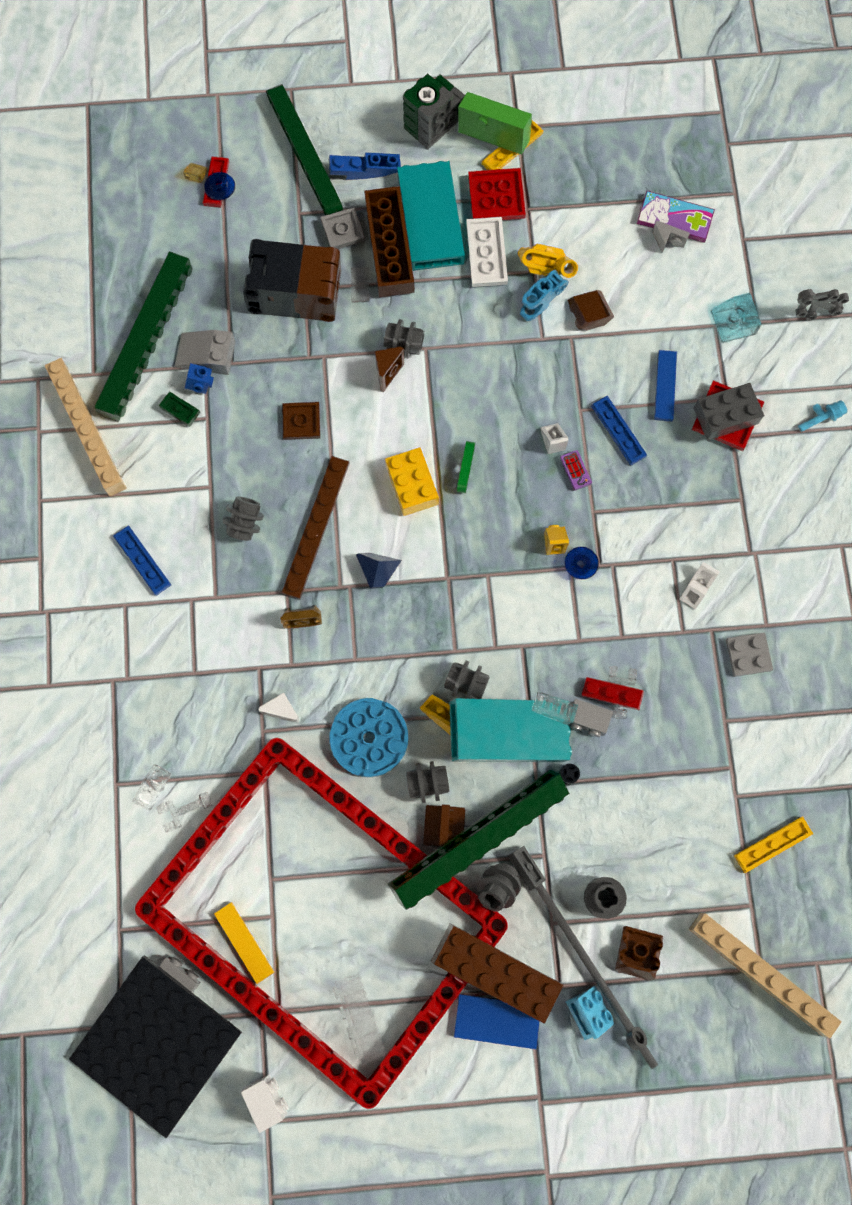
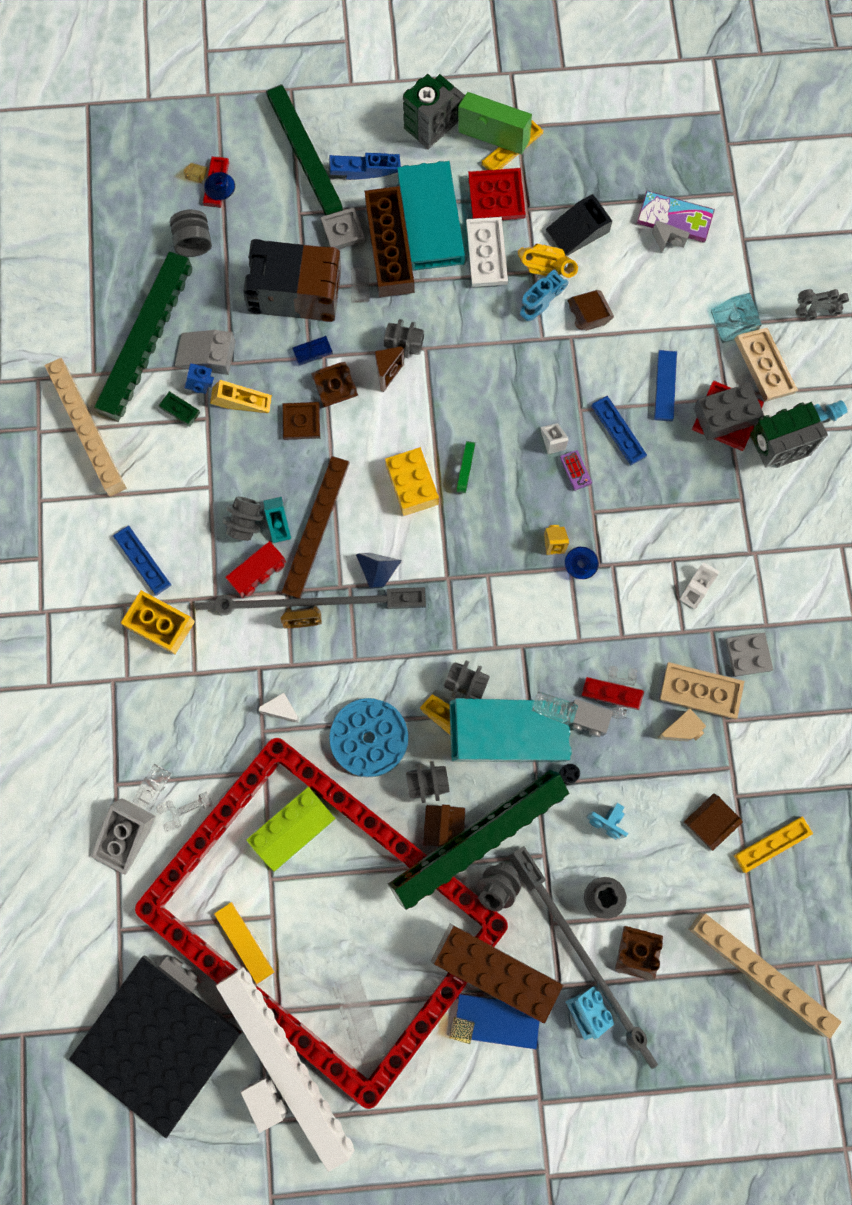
(122, 835): none -> light grey slope
(157, 622): none -> yellow brick
(190, 233): none -> dark grey wheel
(239, 398): none -> yellow slope
(256, 570): none -> red brick
(277, 519): none -> teal slope
(286, 1069): none -> white brick
(290, 829): none -> lime slope
(312, 350): none -> clear blue tile
(334, 384): none -> reddish brown slope
(396, 599): none -> dark grey bar
(462, 1030): none -> clear yellow slope
(580, 225): none -> black slope
(609, 822): none -> medium azure bracket
(684, 728): none -> tan slope
(701, 691): none -> tan plate
(713, 821): none -> reddish brown slope
(765, 364): none -> tan plate
(788, 435): none -> piece

